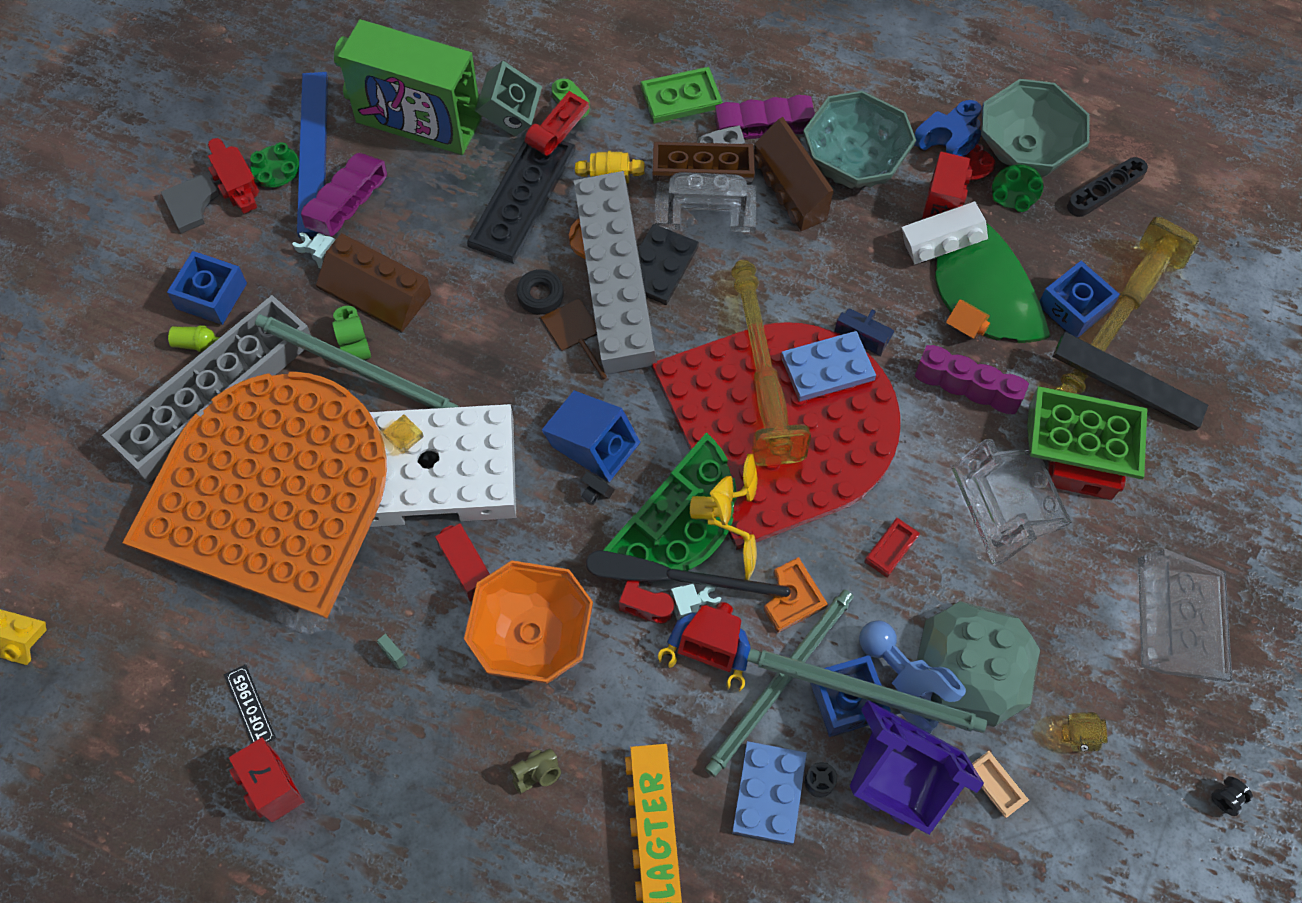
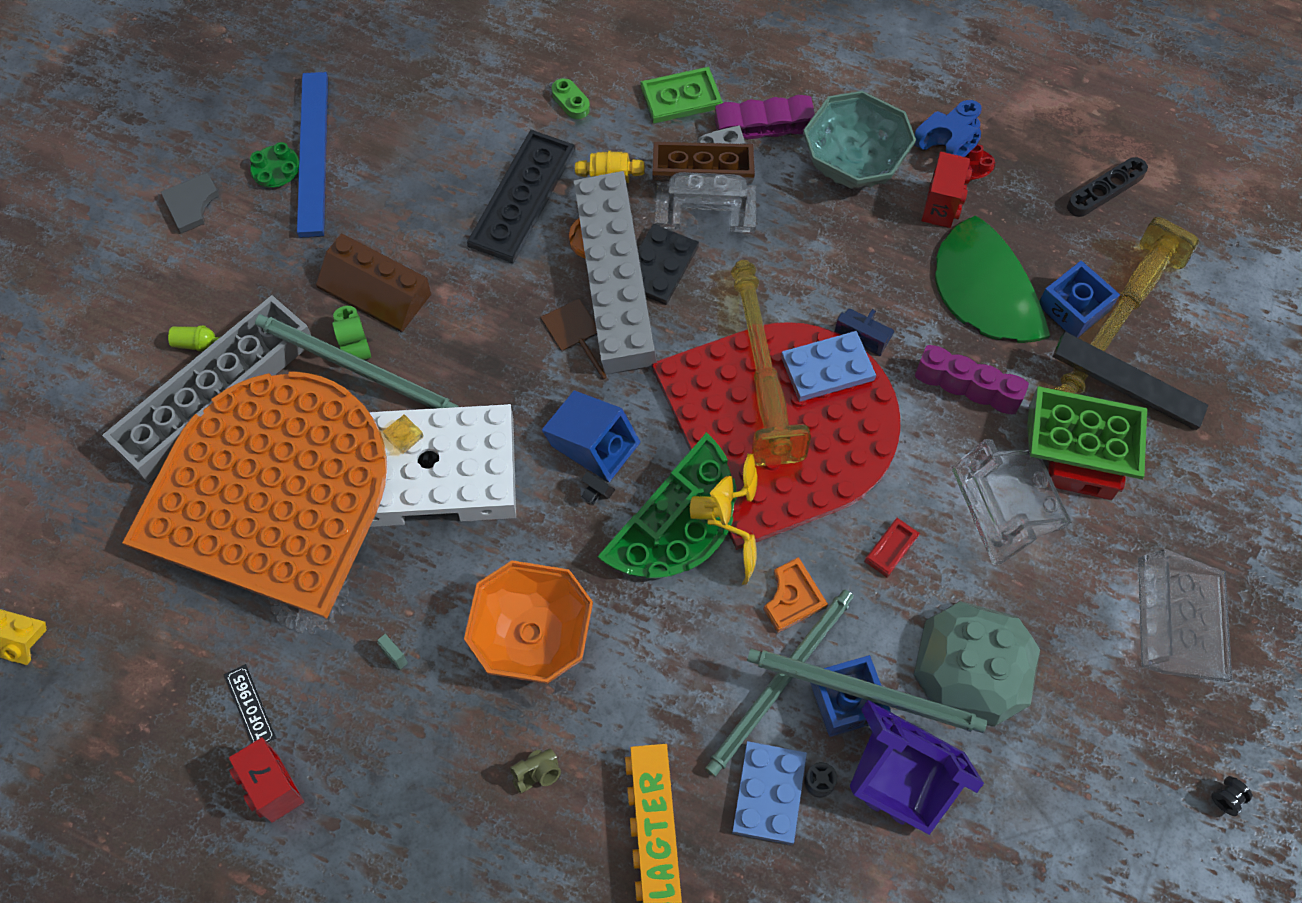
(207, 287): blue brick -> none
(234, 175): red hinge -> none
(316, 247): light aqua piece -> none
(344, 194): magenta brick -> none
(409, 85): bright green brick -> none
(462, 558): red brick -> none
(508, 98): sand green brick -> none
(538, 277): black tyre -> none
(557, 124): red plate -> none
(628, 567): black piece -> none
(646, 604): red leg -> none
(688, 601): light aqua piece -> none
(711, 638): red torso -> none
(793, 176): reddish brown slope -> none
(913, 678): medium blue piece -> none
(945, 232): white brick -> none
(969, 319): orange brick -> none
(999, 785): light nougat tile -> none
(1017, 187): green dish -> none
(1034, 125): sand green rock -> none
(1085, 732): clear yellow head -> none

